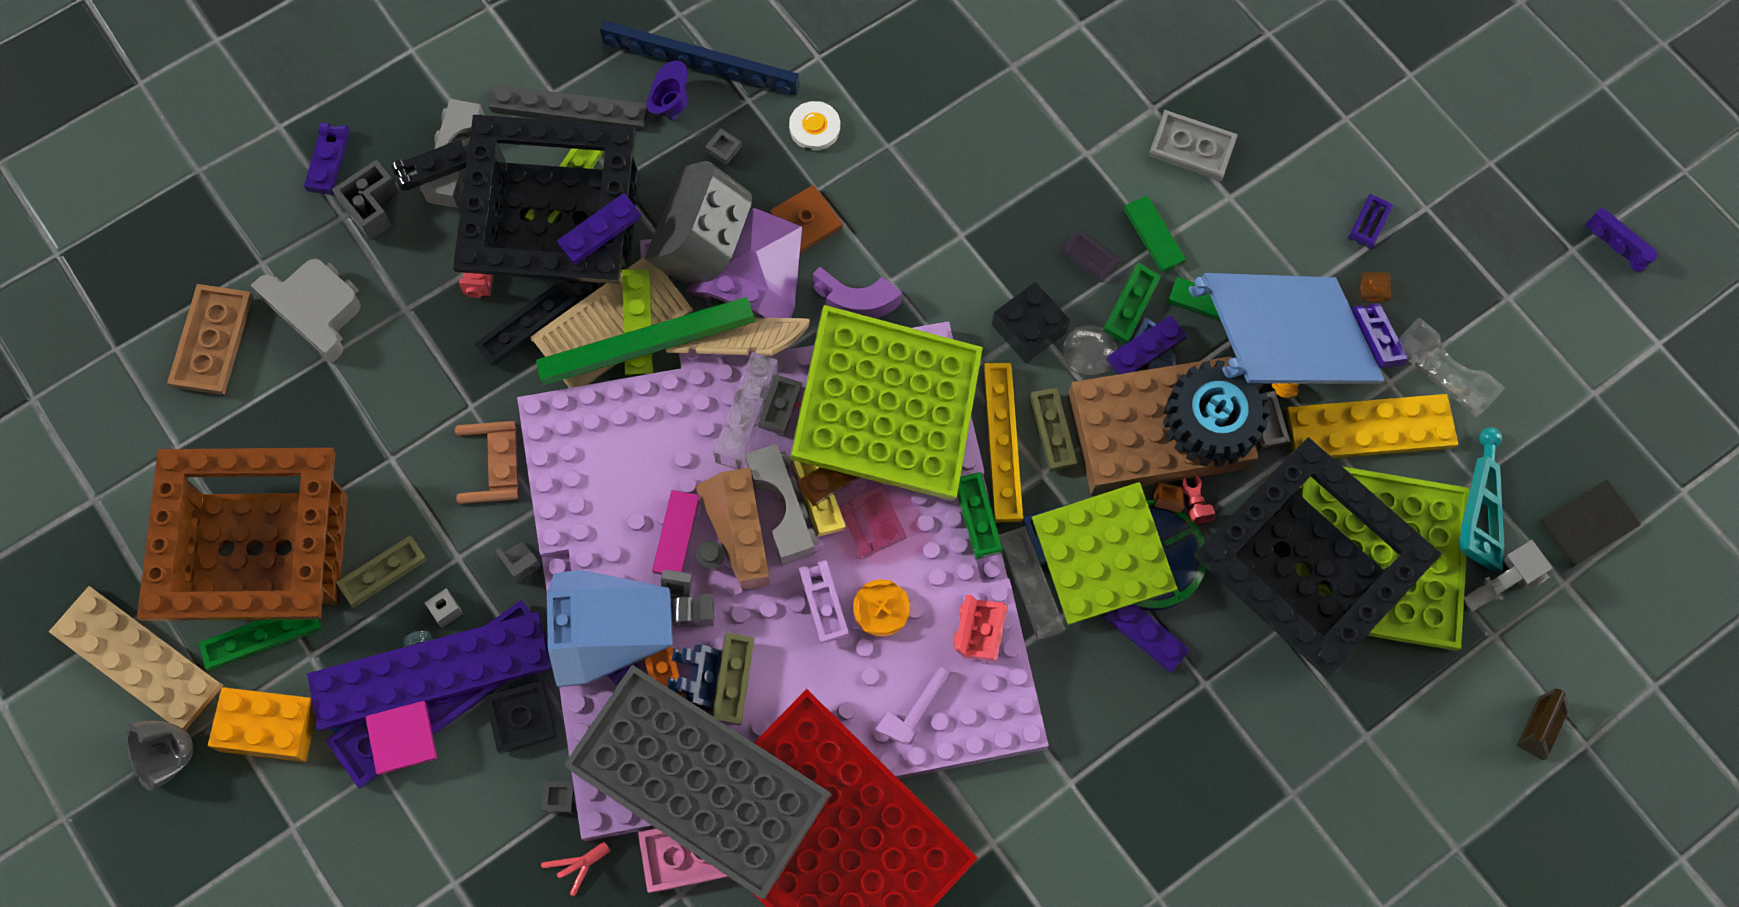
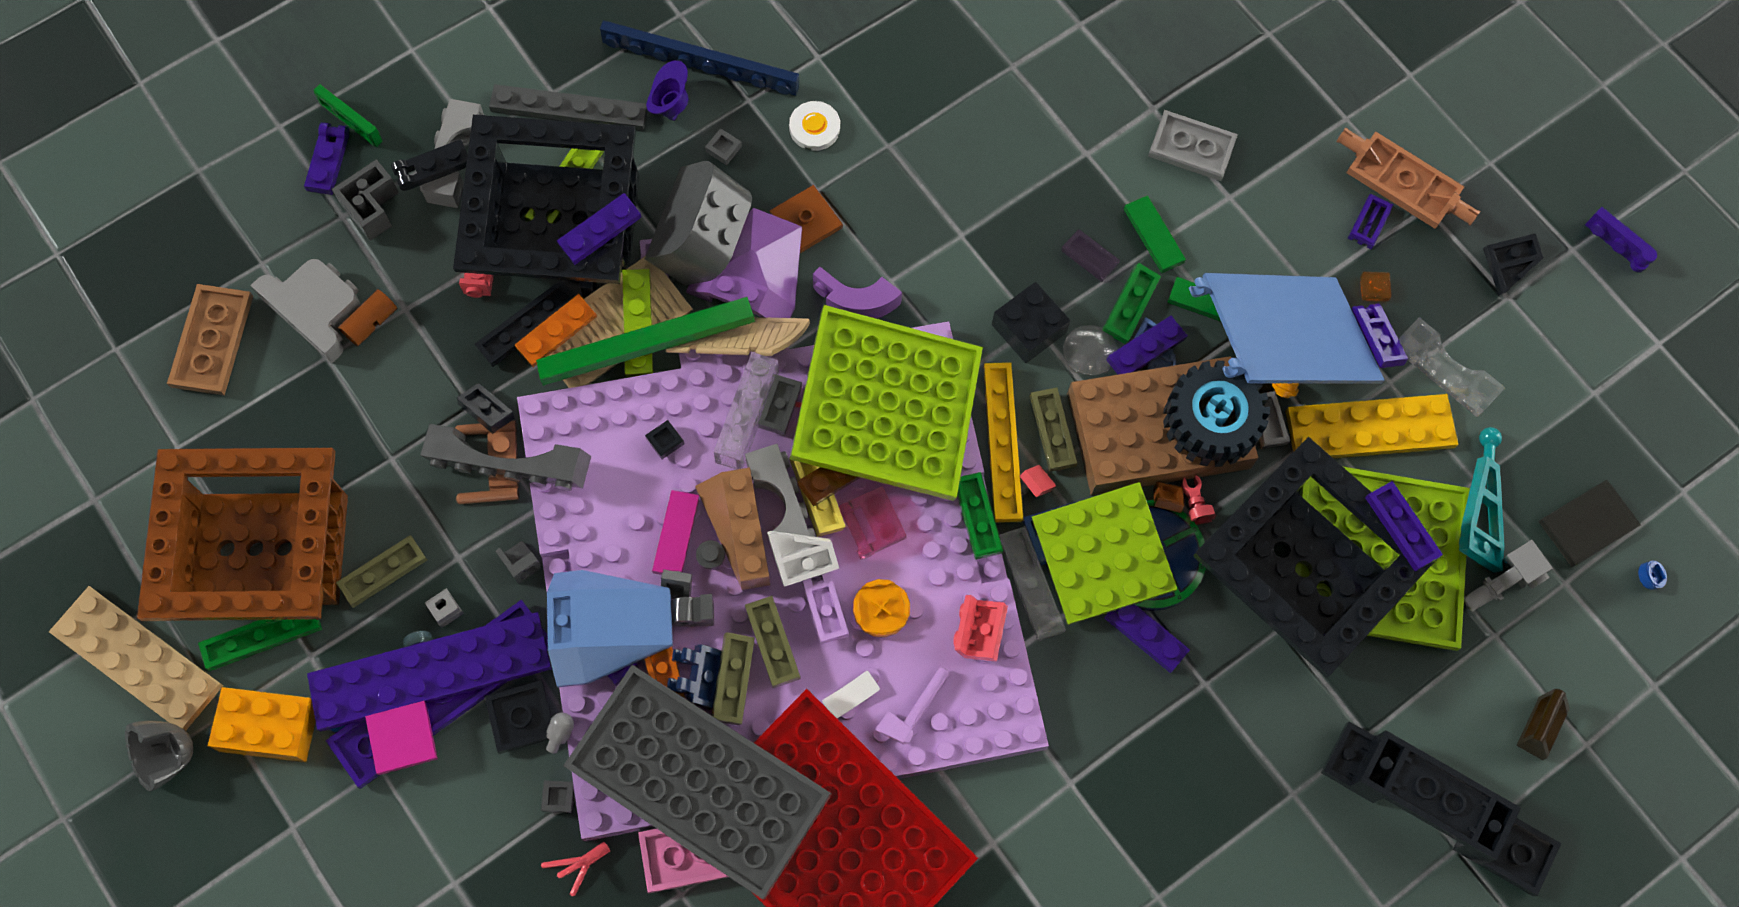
(347, 115): none -> green tile
(367, 317): none -> dark orange pin
(485, 408): none -> black plate
(556, 330): none -> orange plate
(559, 731): none -> light grey cylinder
(561, 466): none -> dark grey arch
(664, 439): none -> black tile
(772, 641): none -> olive plate
(801, 556): none -> white wing
(851, 694): none -> white sticker
(1037, 481): none -> coral tile
(1403, 526): none -> dark purple plate
(1405, 179): none -> nougat plate
(1445, 799): none -> black bracket
(1512, 260): none -> black wing
(1652, 575): none -> blue tile

